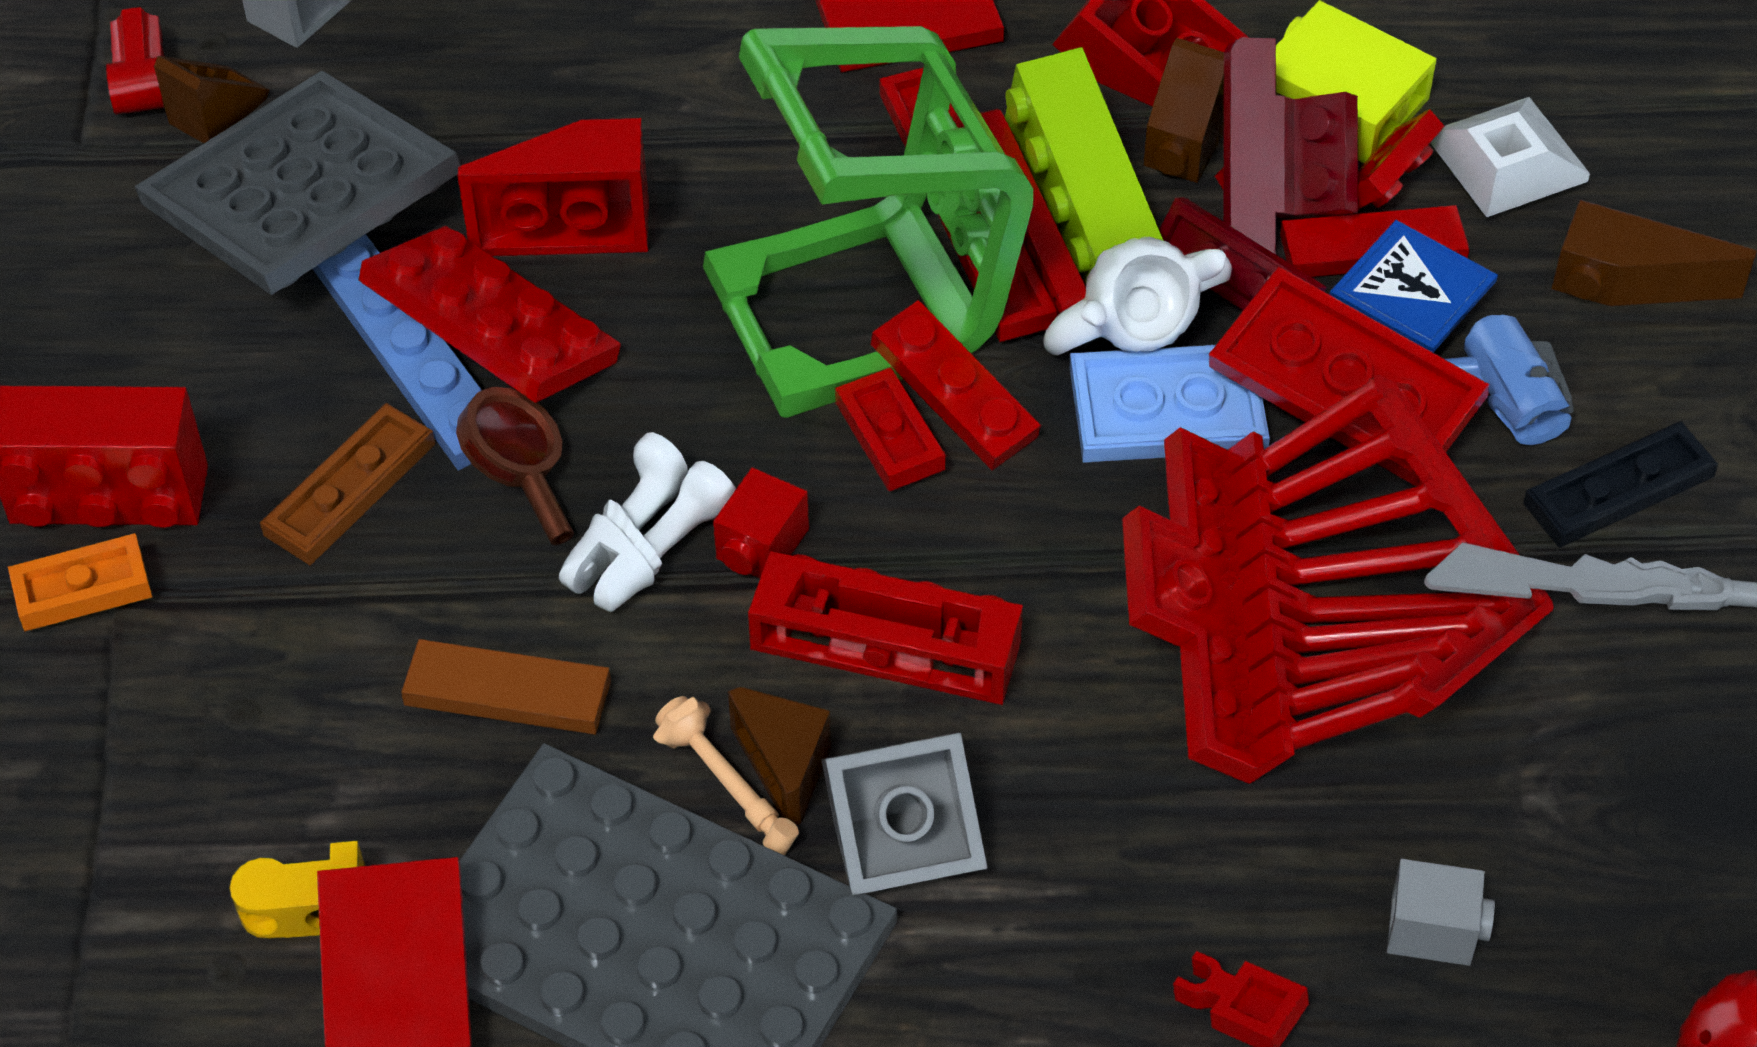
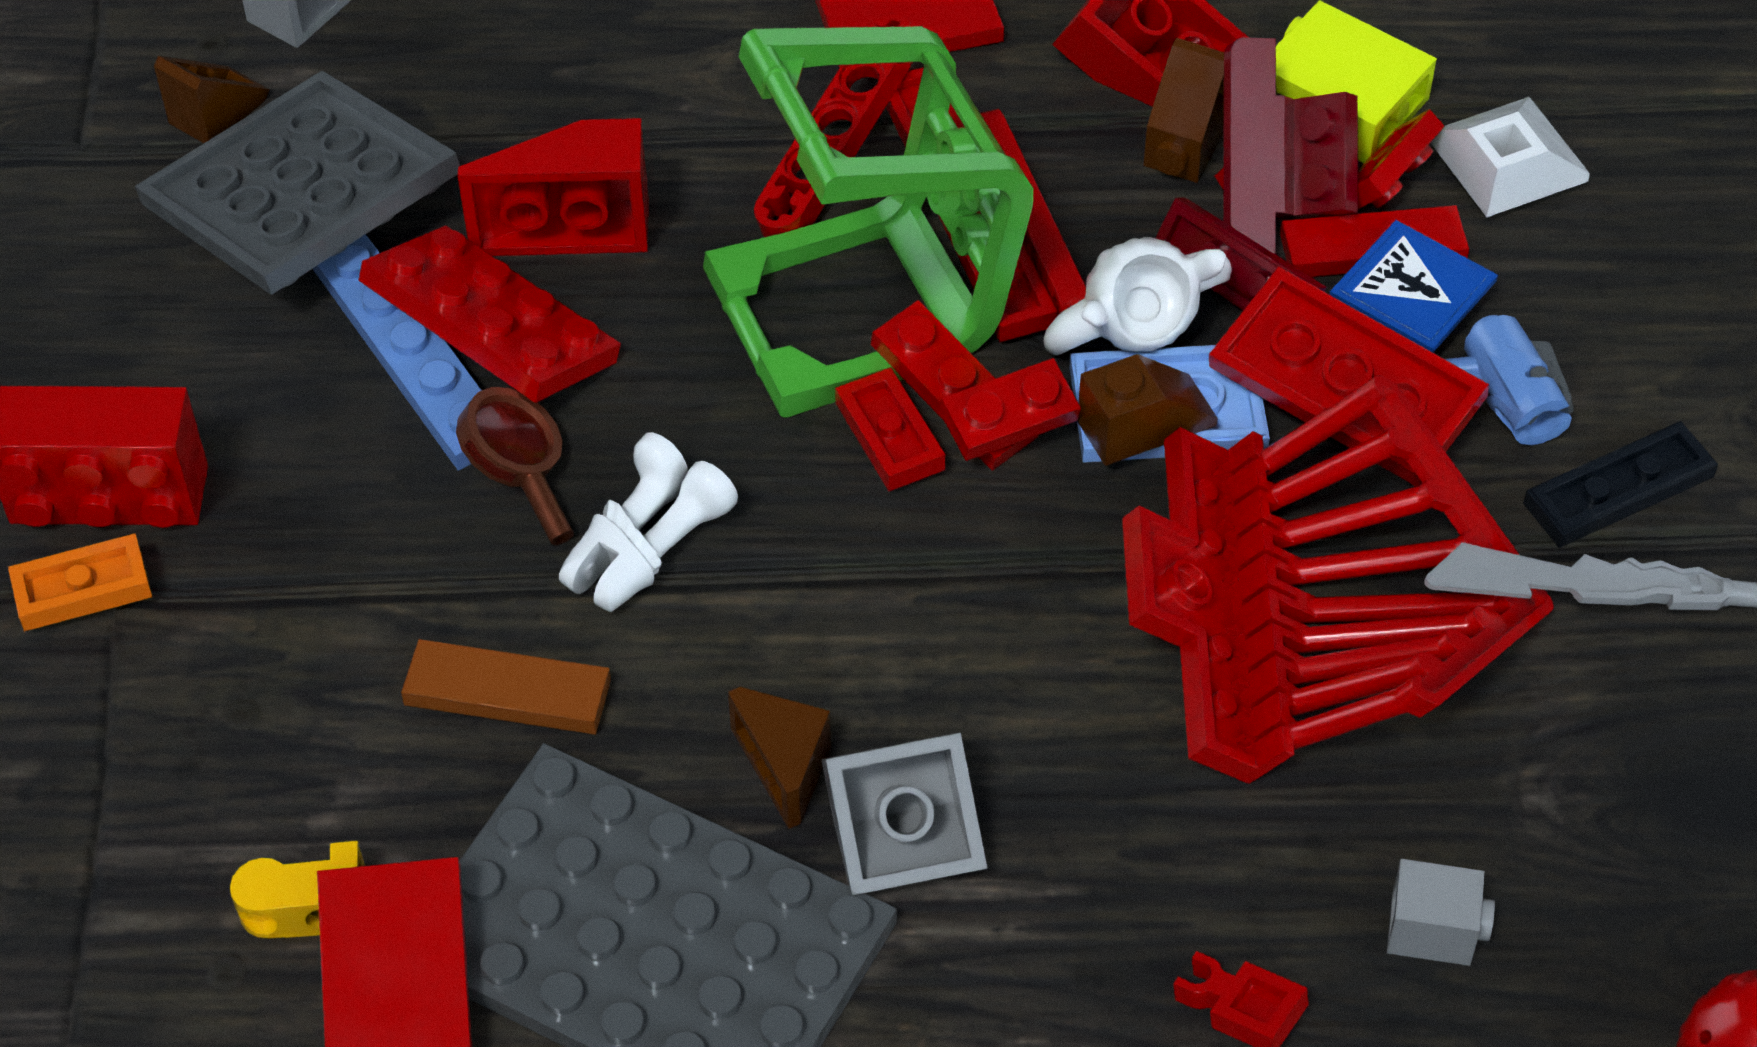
(134, 49): red piece -> none
(347, 484): dark orange tile -> none
(683, 724): light nougat piece -> none
(759, 519): red brick -> none
(835, 104): none -> red beam
(885, 626): red brick -> none
(1009, 409): none -> red plate
(1077, 156): lime wedge -> none
(1138, 405): none -> reddish brown slope
(1641, 261): reddish brown slope -> none

